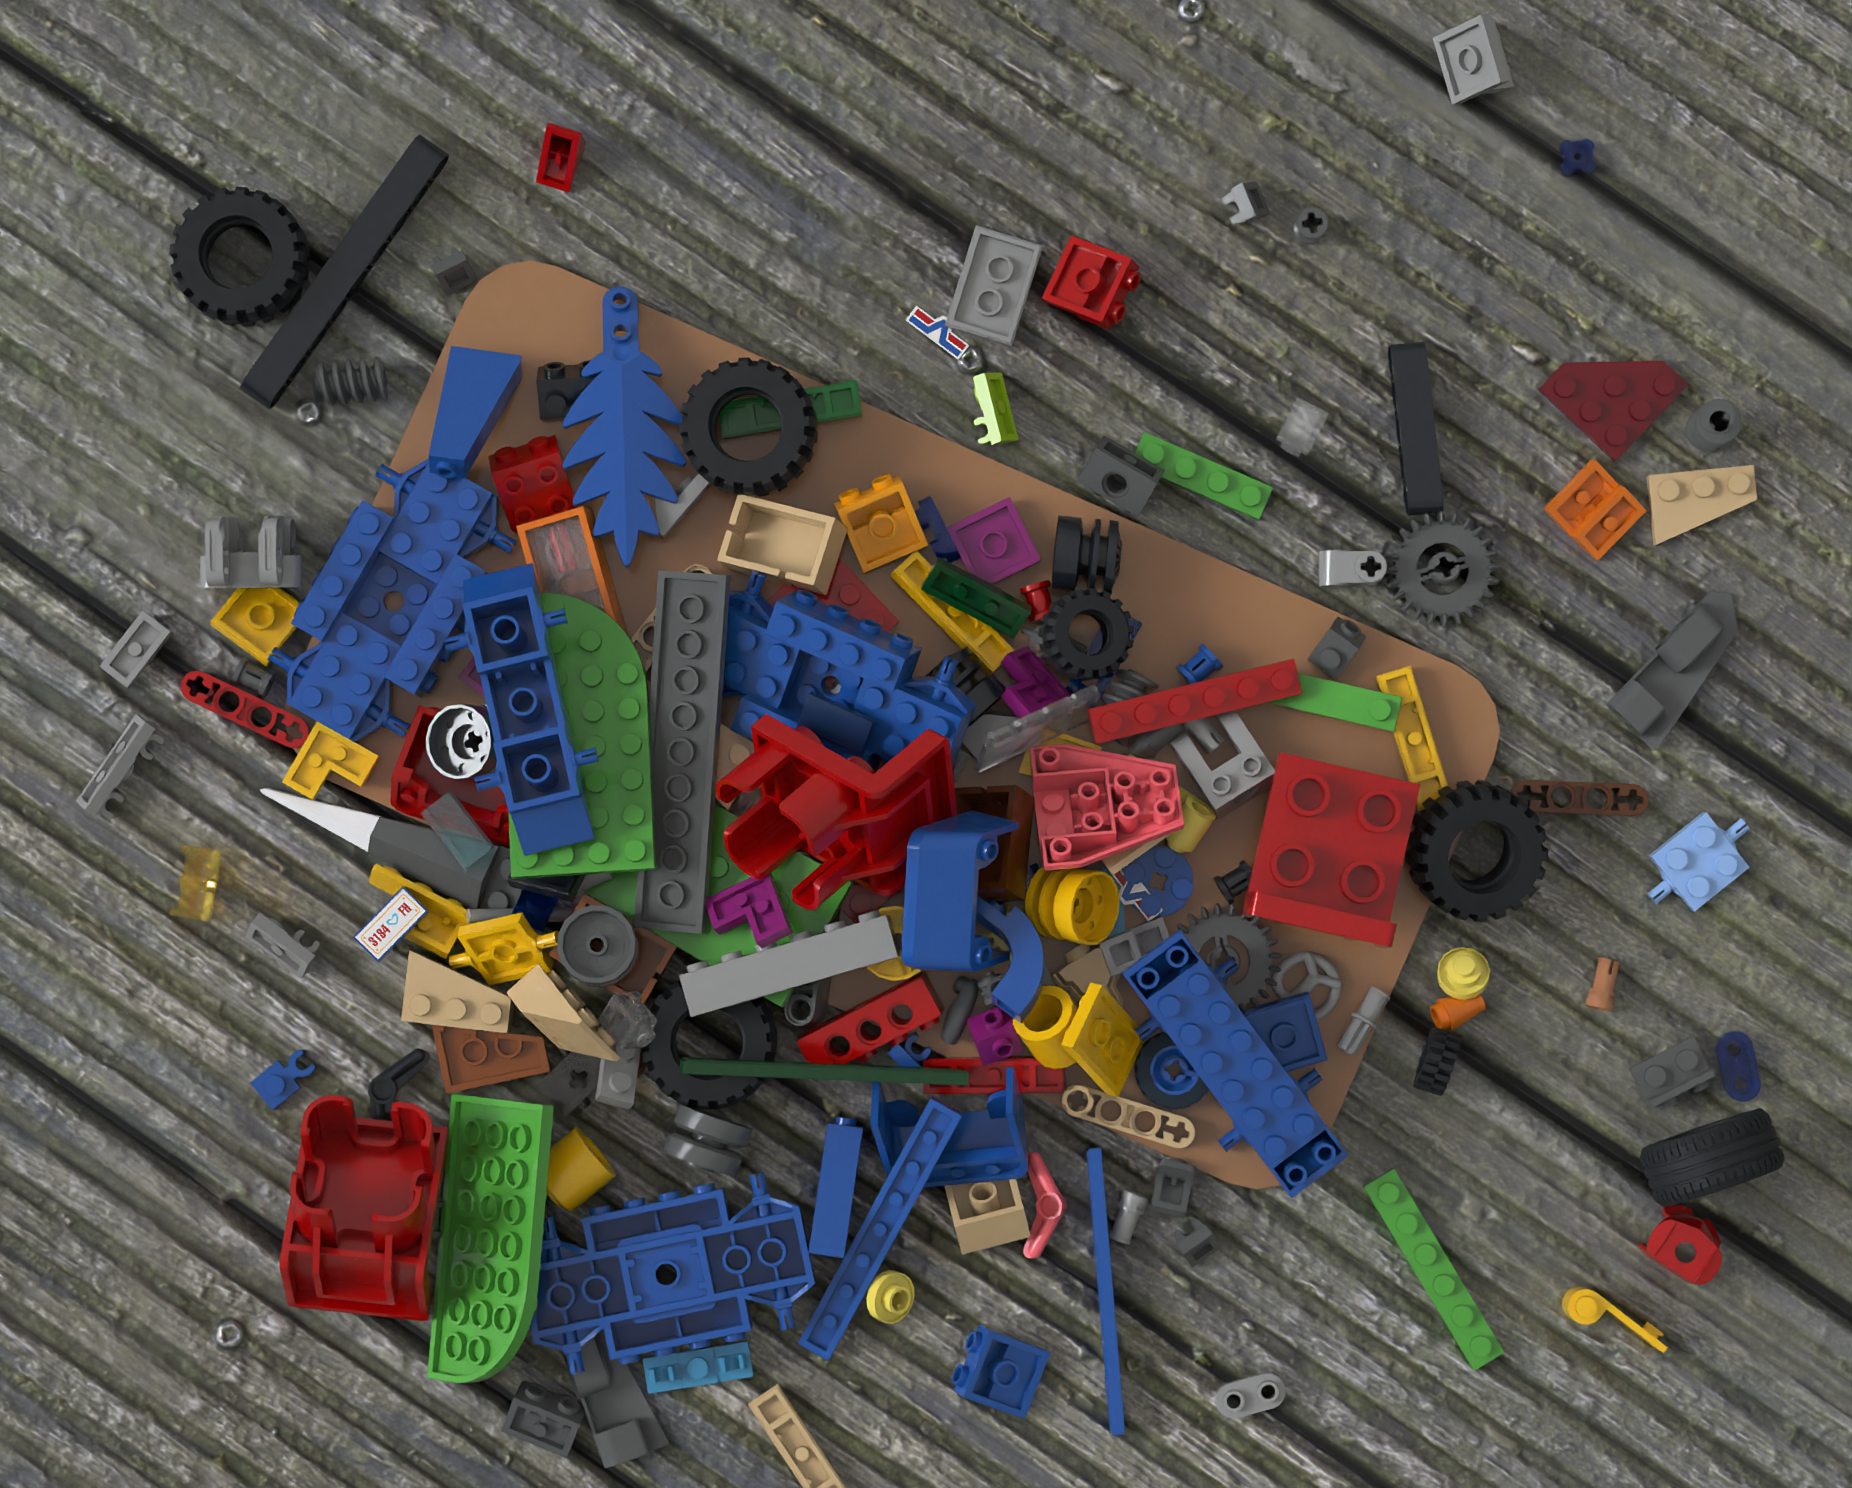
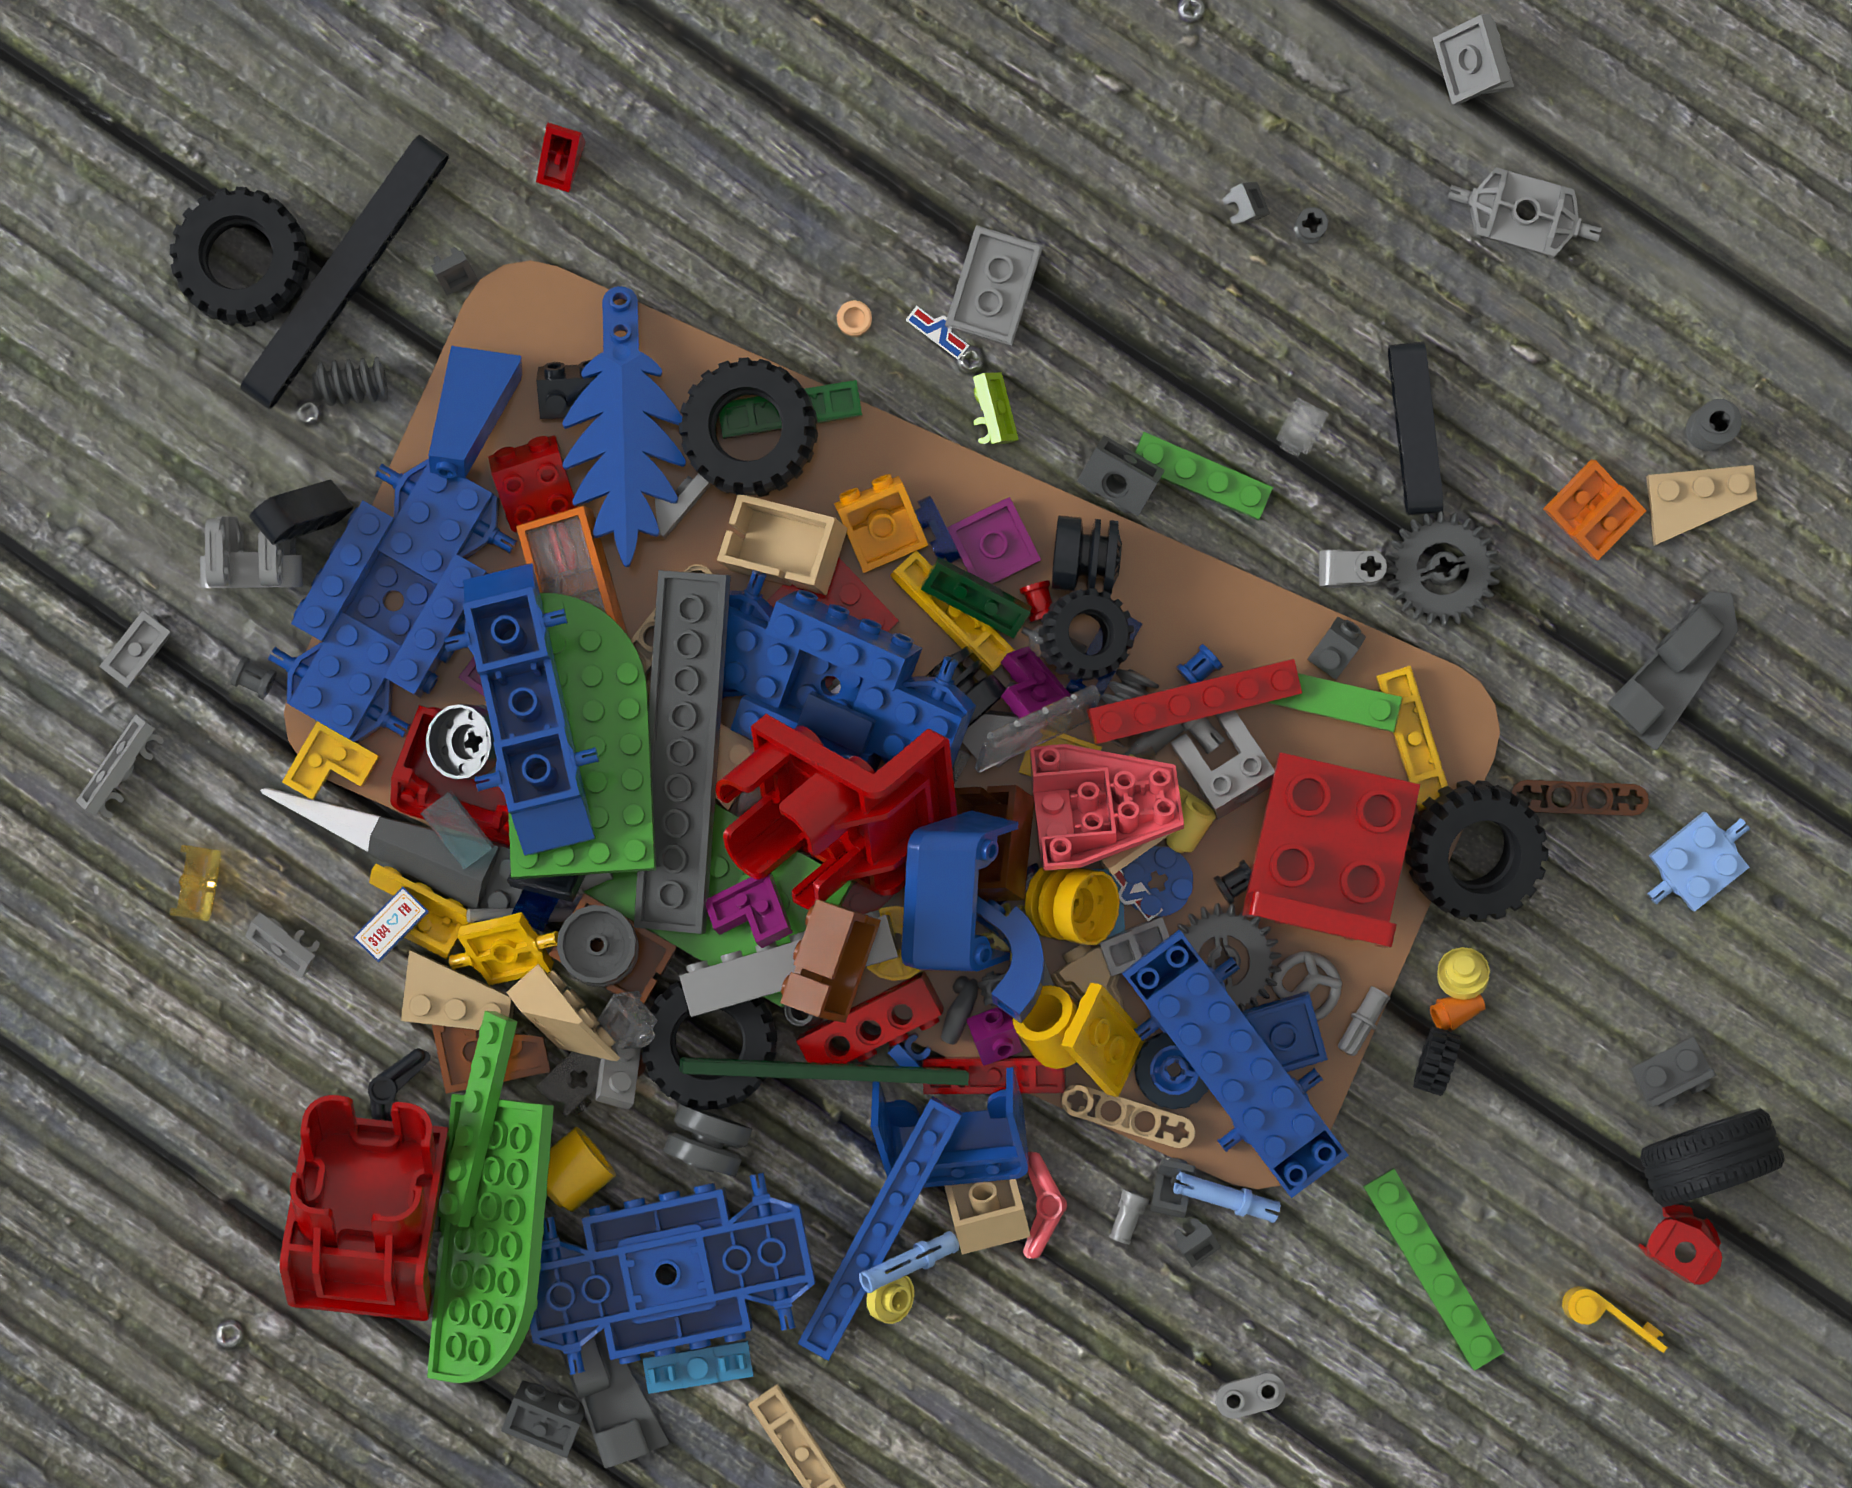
(244, 712): red beam -> none
(257, 620): yellow plate -> none
(279, 1082): blue plate -> none
(301, 511): none -> black beam
(476, 1118): none -> bright green plate
(829, 961): none -> piece
(836, 1188): blue slope -> none
(854, 318): none -> light nougat tile
(876, 1276): none -> light blue pin
(1000, 1371): blue plate -> none
(1092, 282): red plate -> none
(1105, 1290): blue tile -> none
(1240, 1201): none -> light blue pin
(1496, 217): none -> light grey plate
(1584, 149): clear blue plate -> none
(1601, 994): nougat pin -> none
(1613, 399): dark red plate -> none
(1739, 1065): clear blue plate -> none

